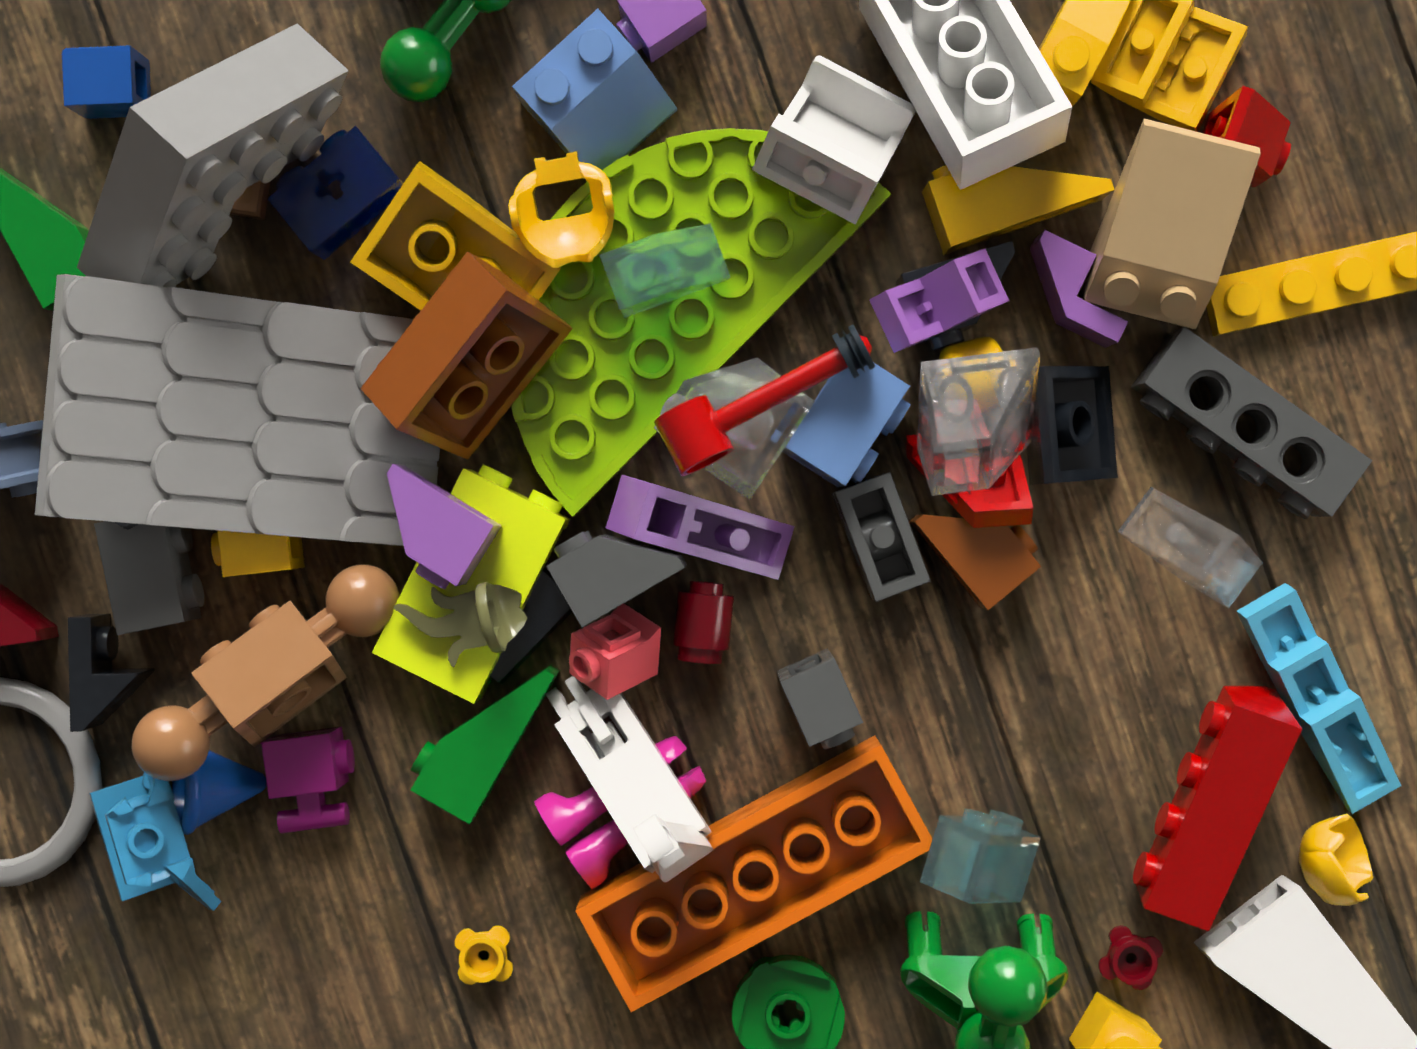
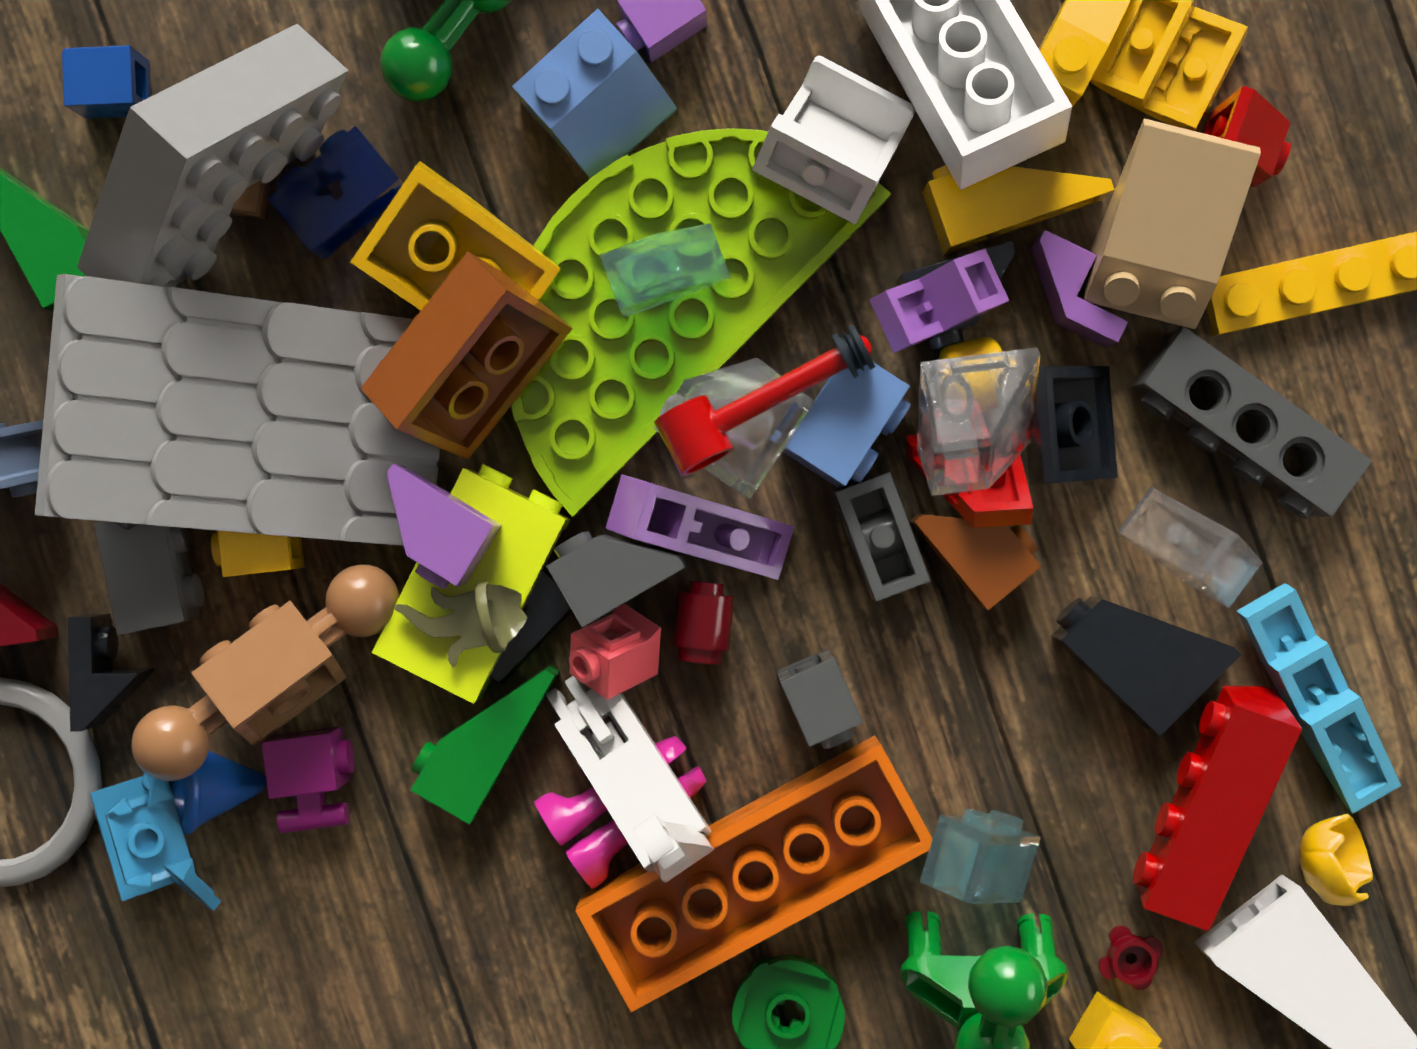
(472, 967): yellow plate -> none
(570, 237): yellow helmet -> none
(1142, 660): none -> black slope

